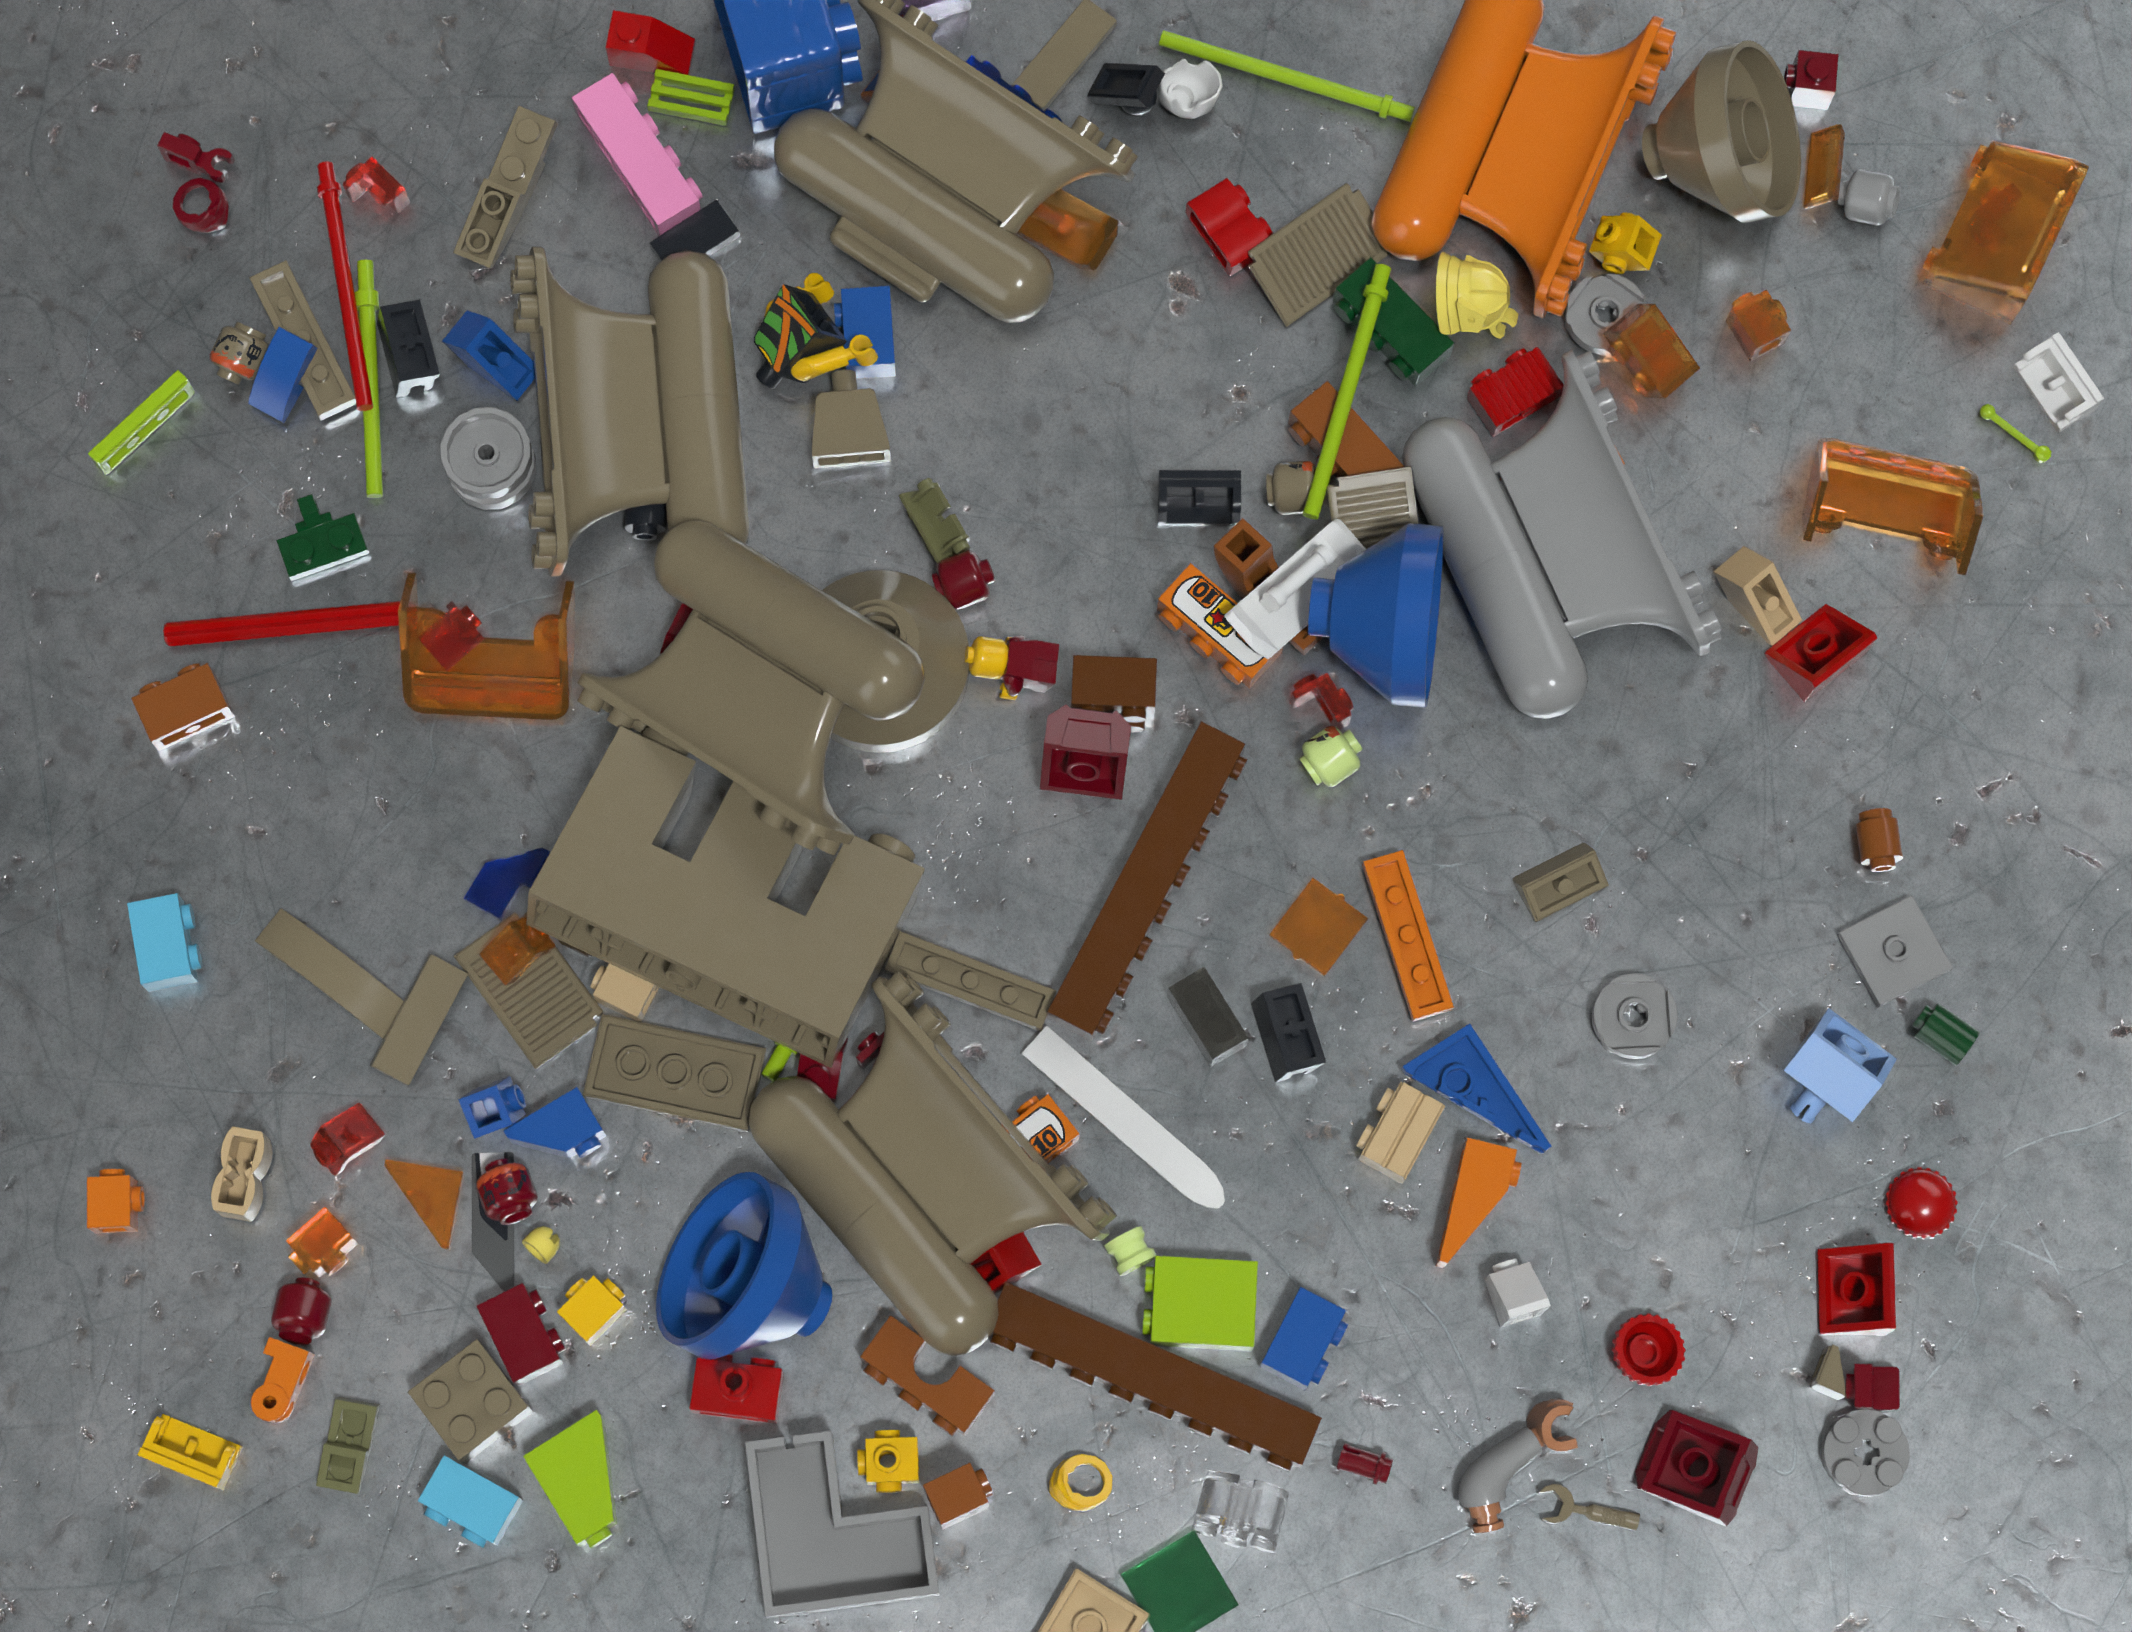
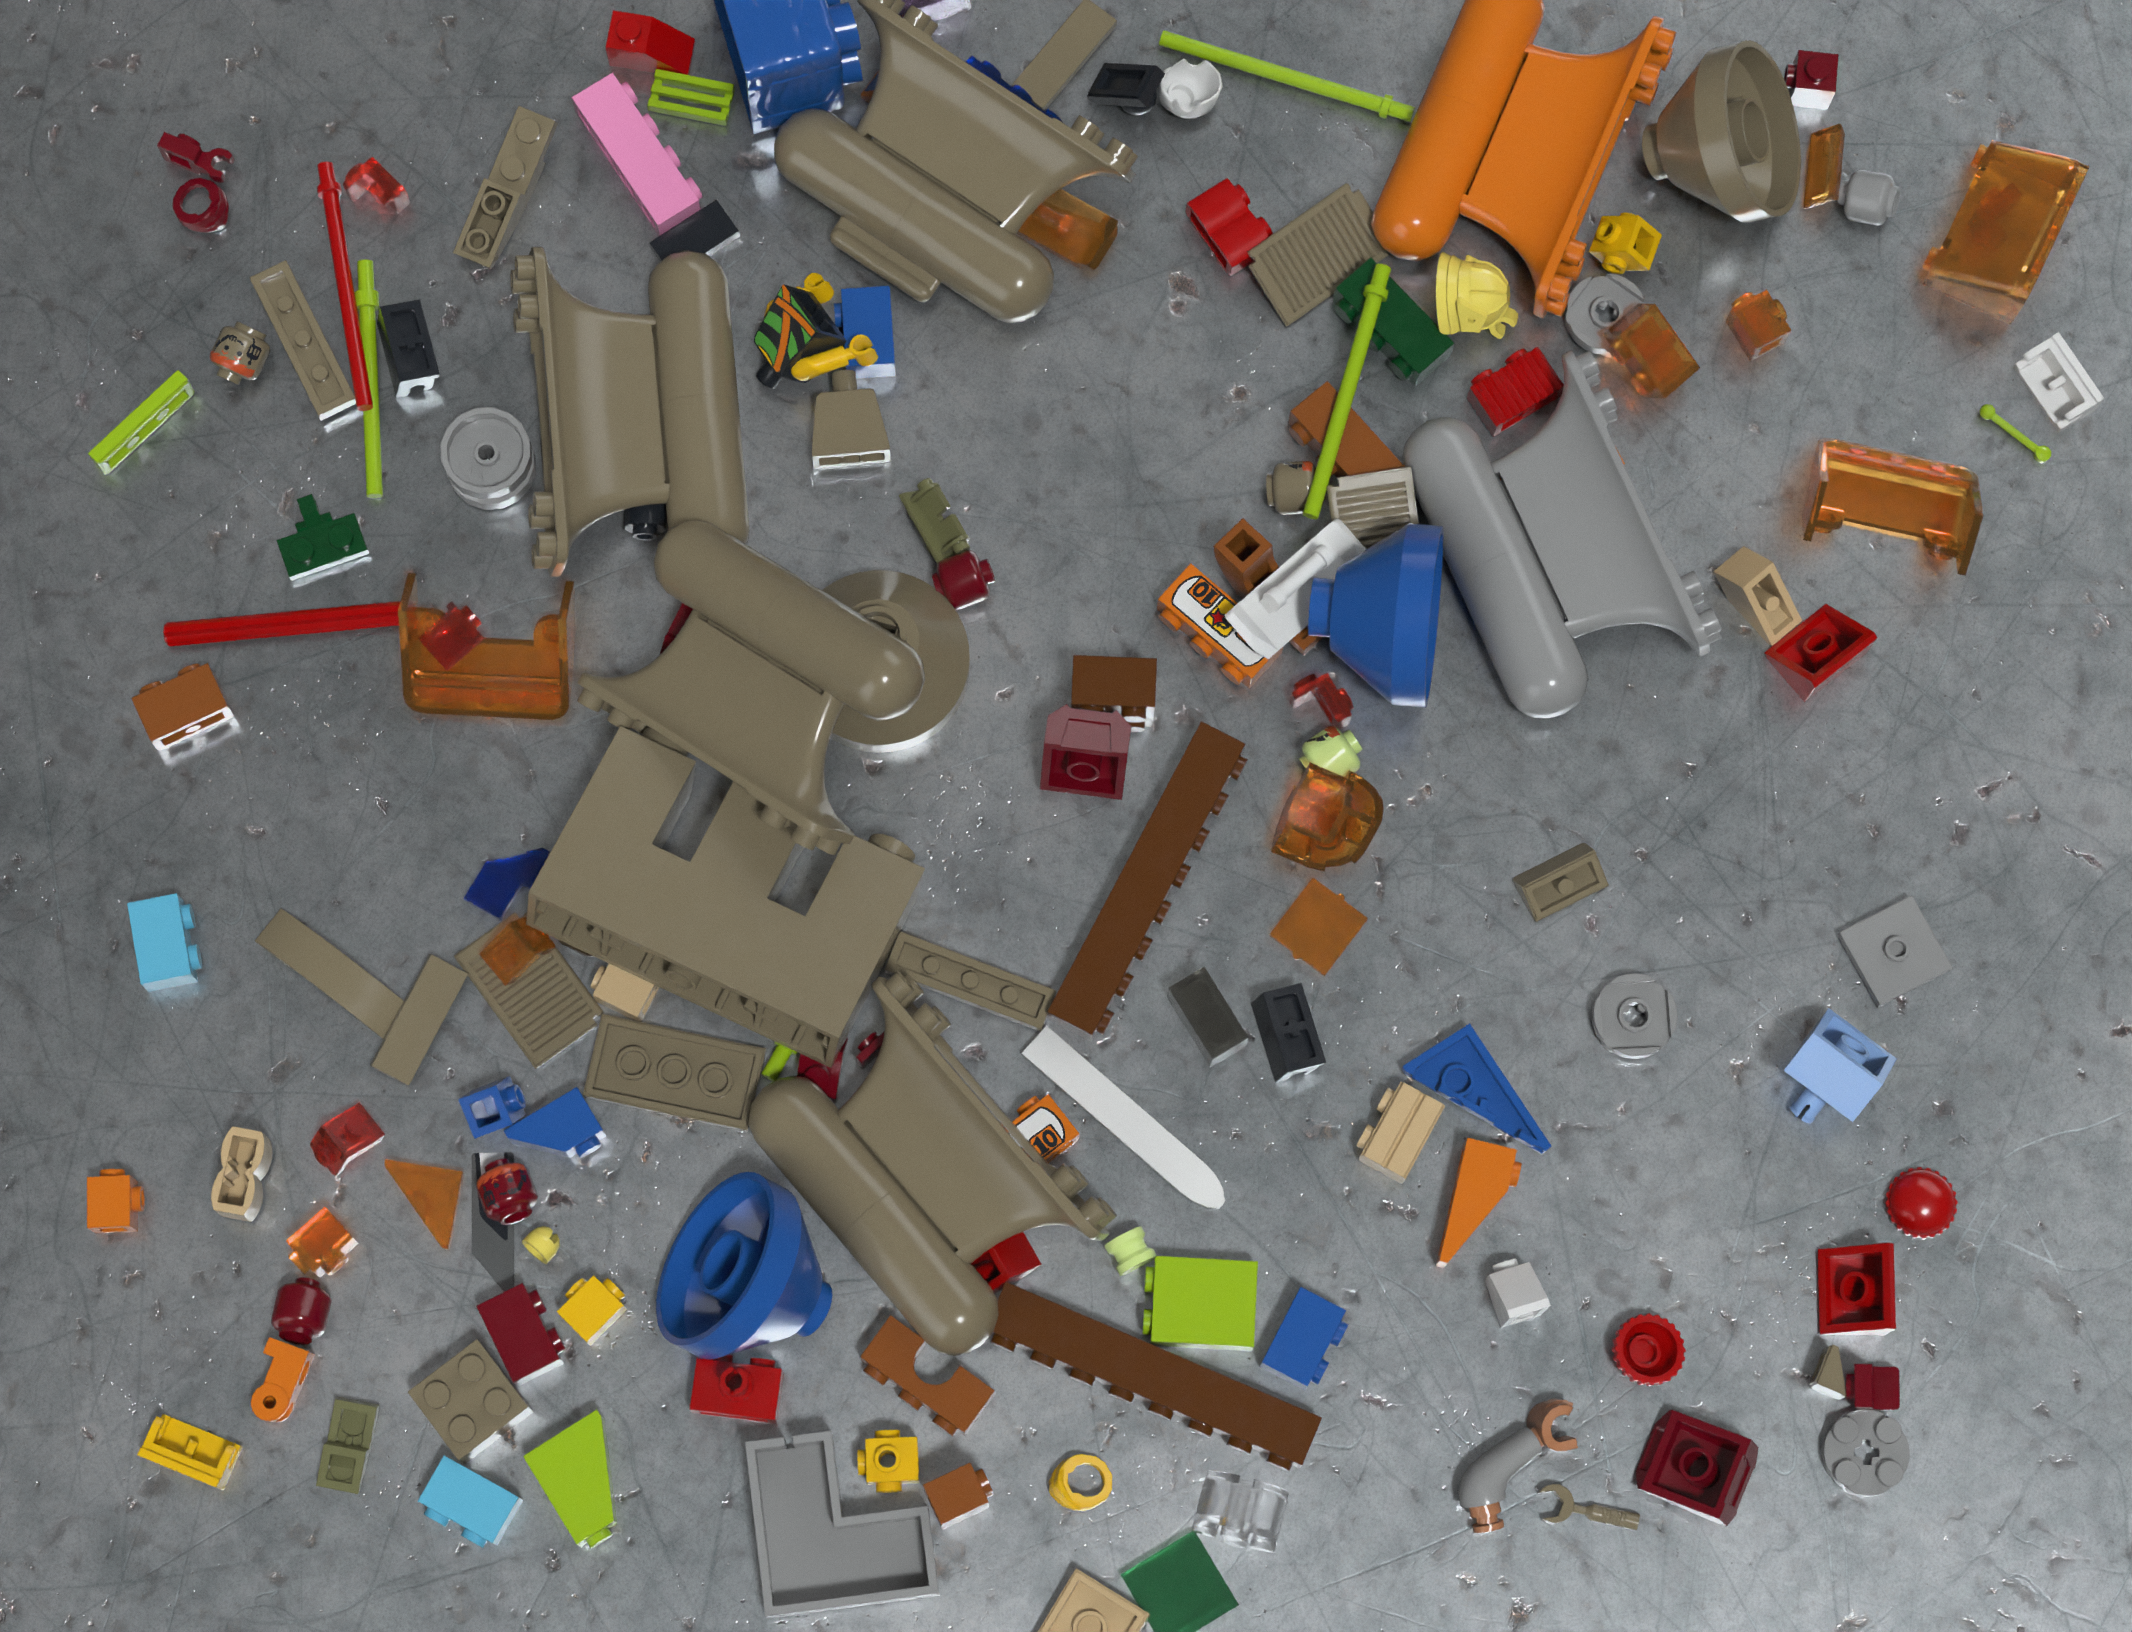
(279, 374): blue slope -> none
(491, 354): blue slope -> none
(1015, 662): dark red piece -> none
(1199, 497): black hinge -> none
(1328, 819): none -> clear orange brick
(1365, 1463): dark red pin -> none
(1407, 935): orange plate -> none
(1879, 839): dark orange brick -> none
(1945, 1032): dark green brick -> none

